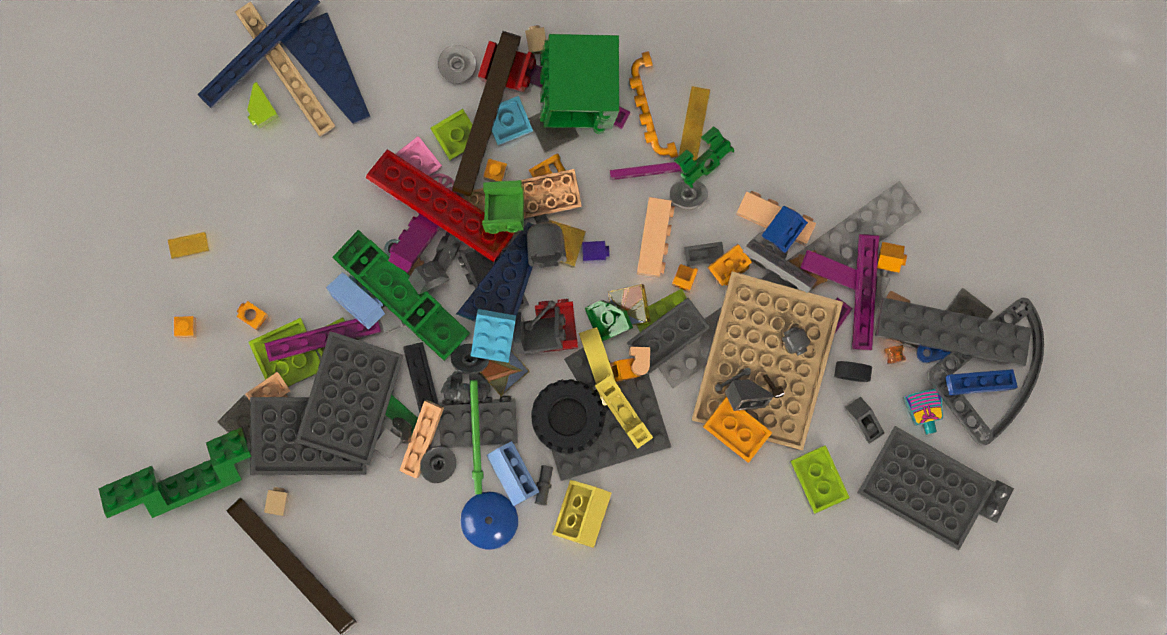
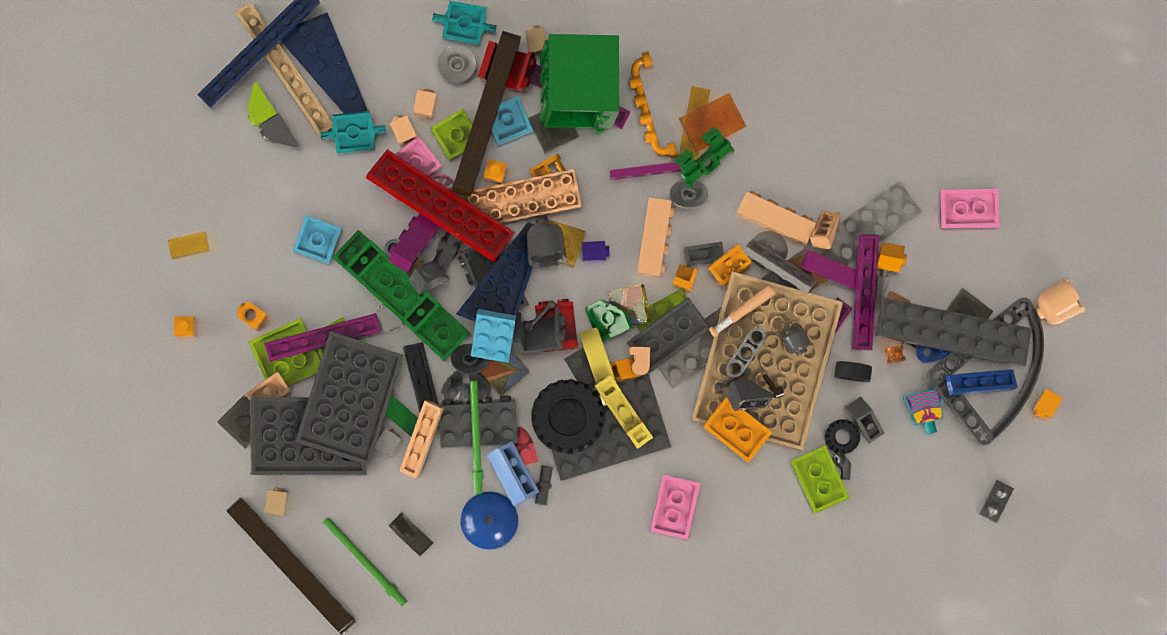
(180, 488): green bracket -> none
(278, 133): none -> dark grey slope
(317, 239): none -> medium azure plate
(353, 131): none -> teal plate
(356, 300): light blue brick -> none
(391, 589): none -> bright green bar
(403, 129): none -> light nougat brick
(404, 427): clear smoke arm -> none
(410, 534): none -> clear smoke slope
(425, 103): none -> light nougat brick
(443, 469): dark grey dish -> none
(464, 23): none -> teal plate
(503, 206): bright green panel -> none
(525, 447): none -> coral plate
(582, 513): light yellow slope -> none
(675, 507): none -> bright pink plate
(719, 113): none -> clear orange tile
(747, 343): none -> light grey beam
(758, 299): none -> light nougat piece
(785, 228): blue panel -> none
(825, 241): none -> light nougat slope
(844, 464): none -> dark grey arm
(854, 436): none -> black tyre
(926, 488): dark grey plate -> none
(969, 208): none -> bright pink plate
(1046, 404): none -> light orange brick
(1059, 303): none -> light nougat cylinder

